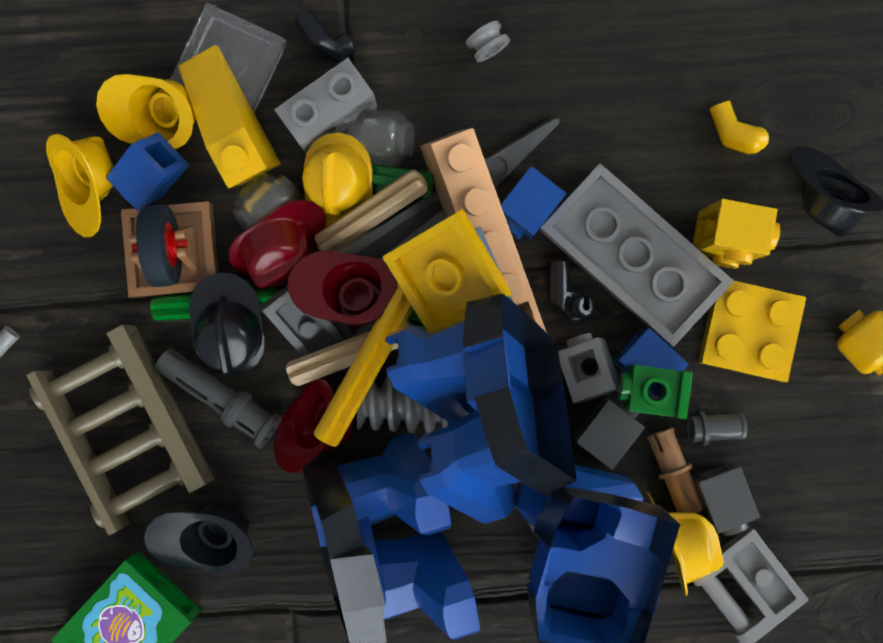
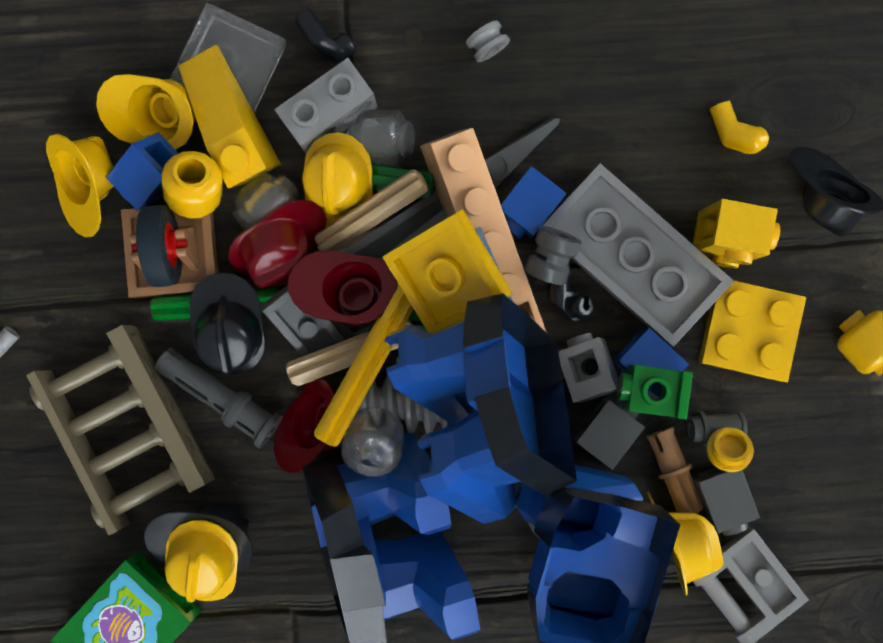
(192, 184): none -> yellow head
(201, 561): none -> yellow piece
(373, 442): none -> clear head
(552, 255): none -> dark grey wheel
(730, 449): none -> yellow plate

